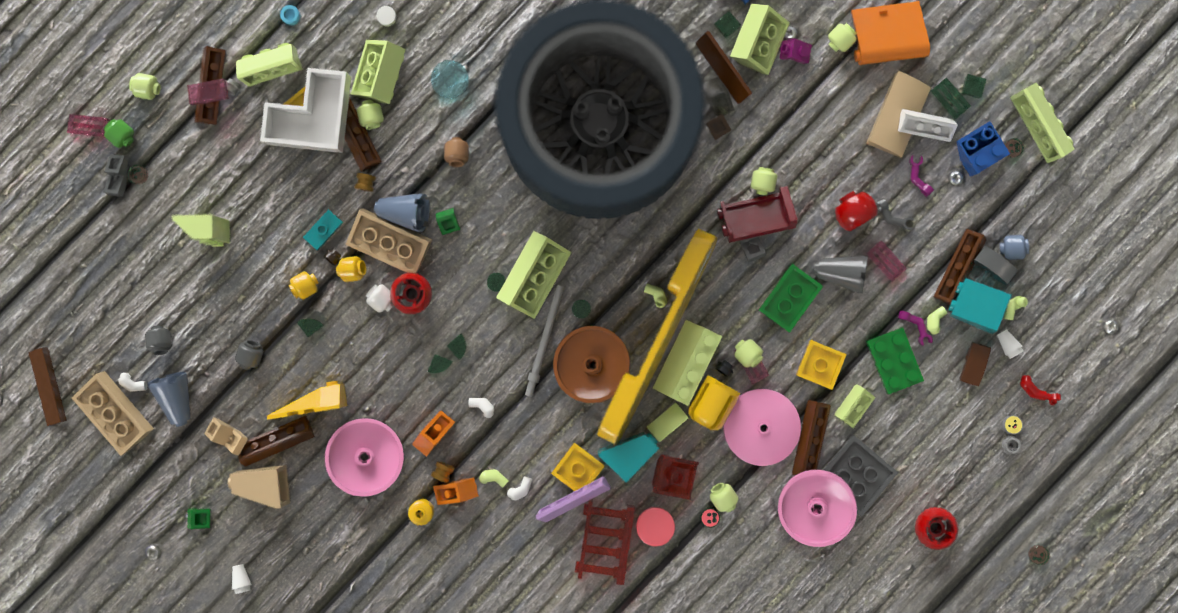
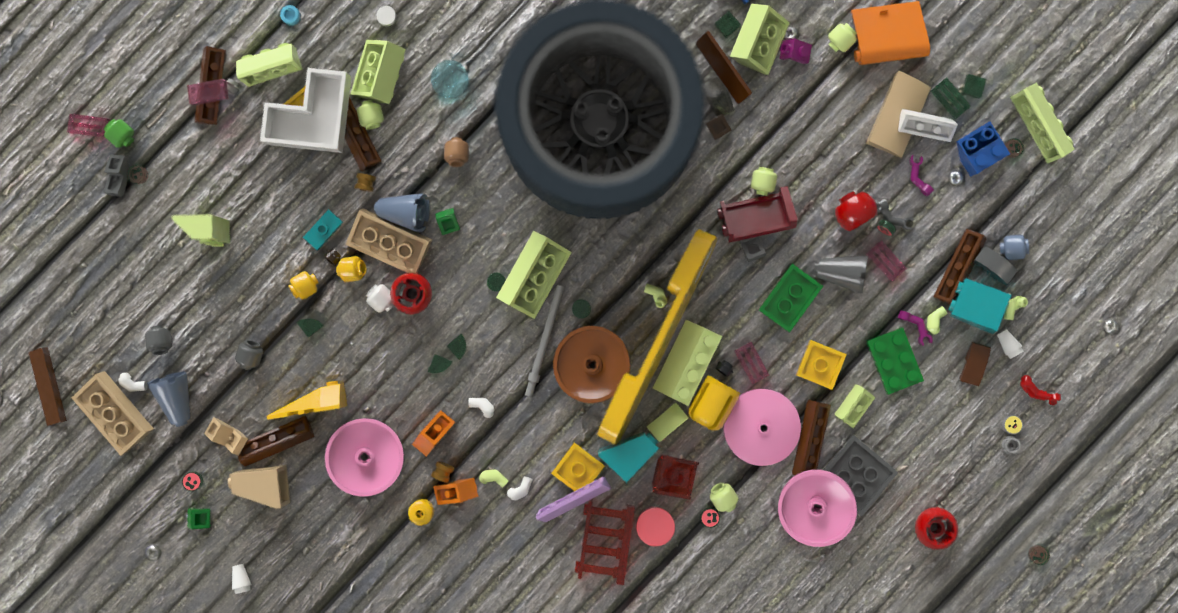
(144, 86): yellowish green head -> none
(192, 481): none -> tile
(748, 353): yellowish green head -> none
(886, 227): none -> clear green tile

